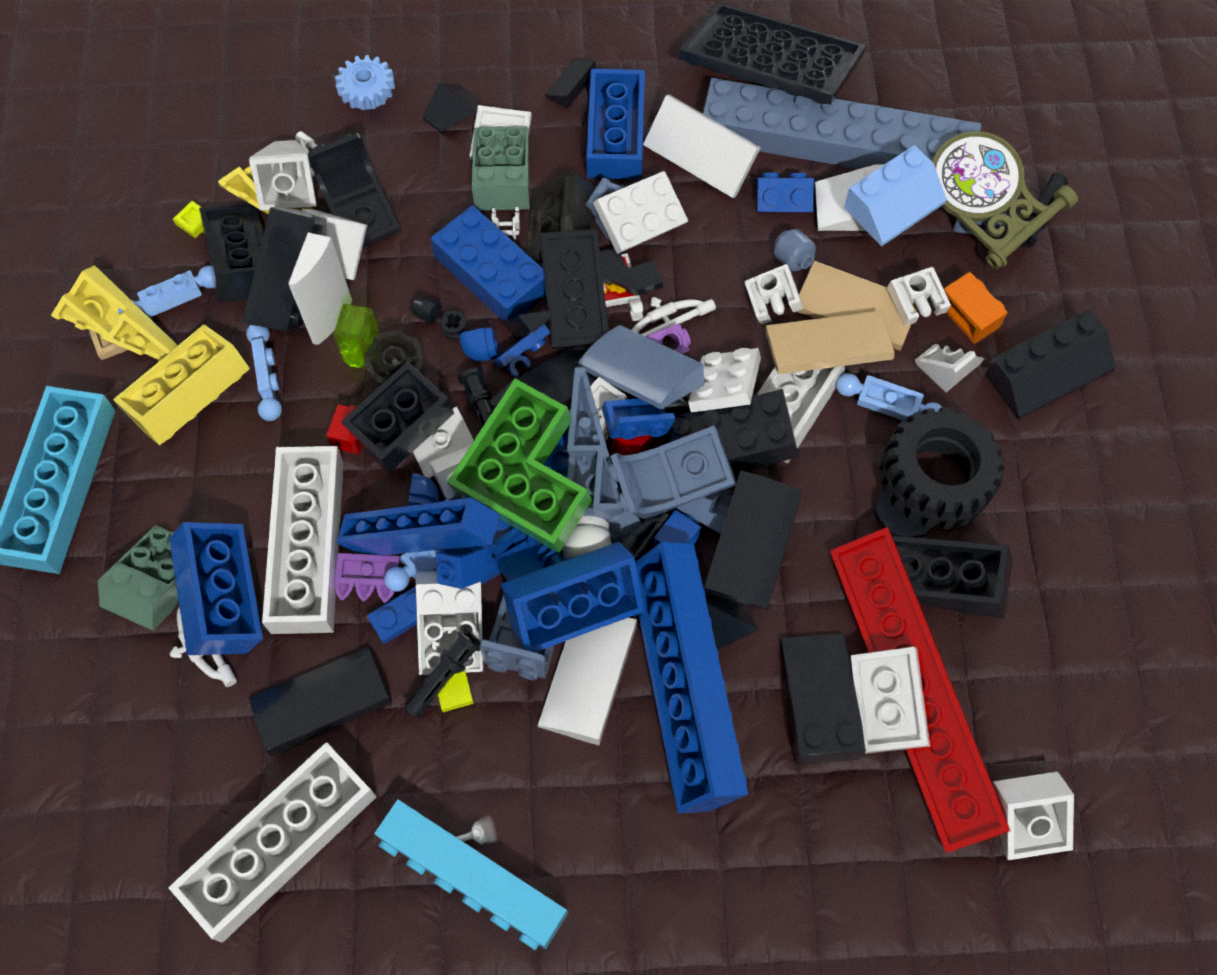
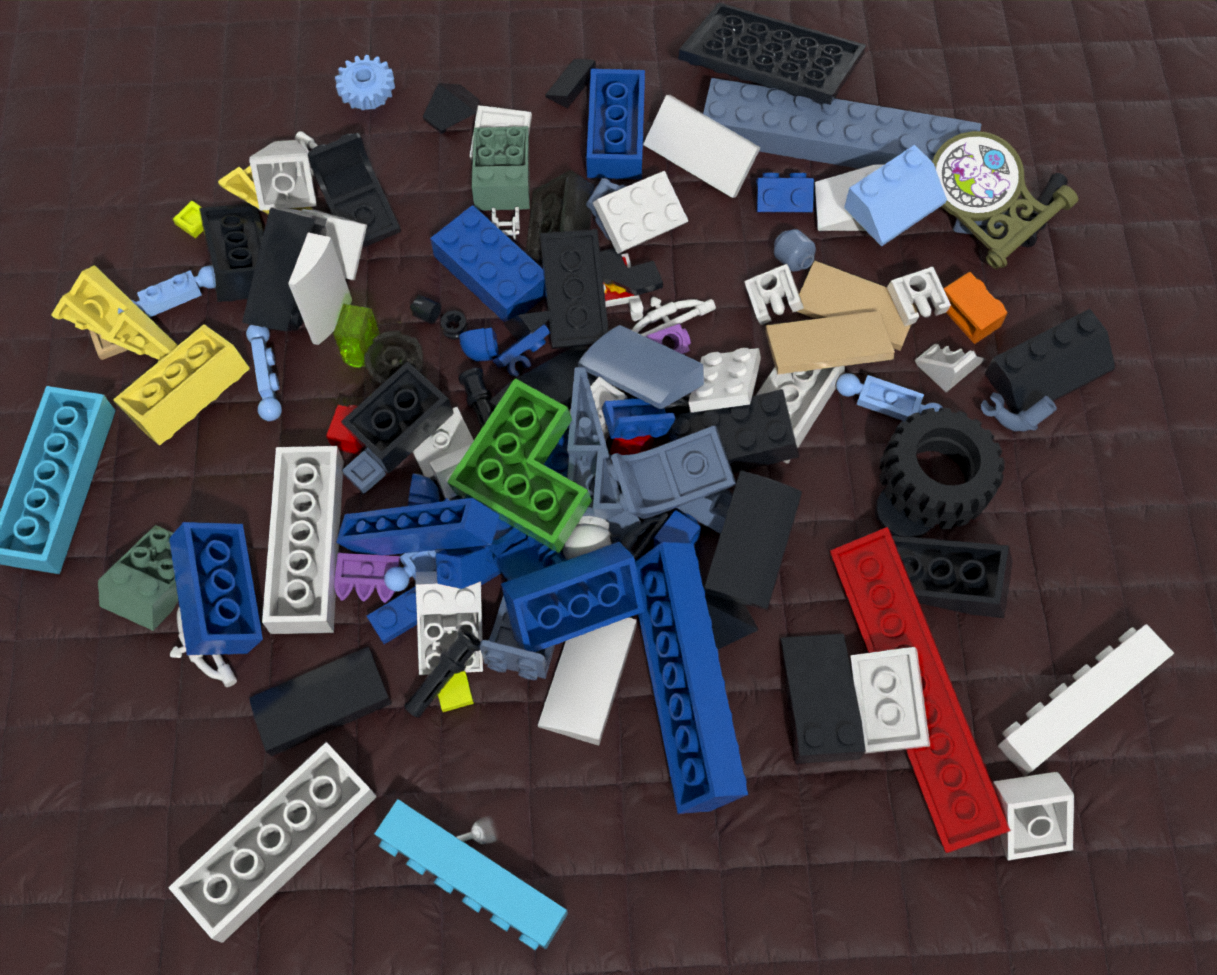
(364, 472): none -> sand blue plate
(1024, 420): none -> sand blue piece
(1085, 699): none -> white brick

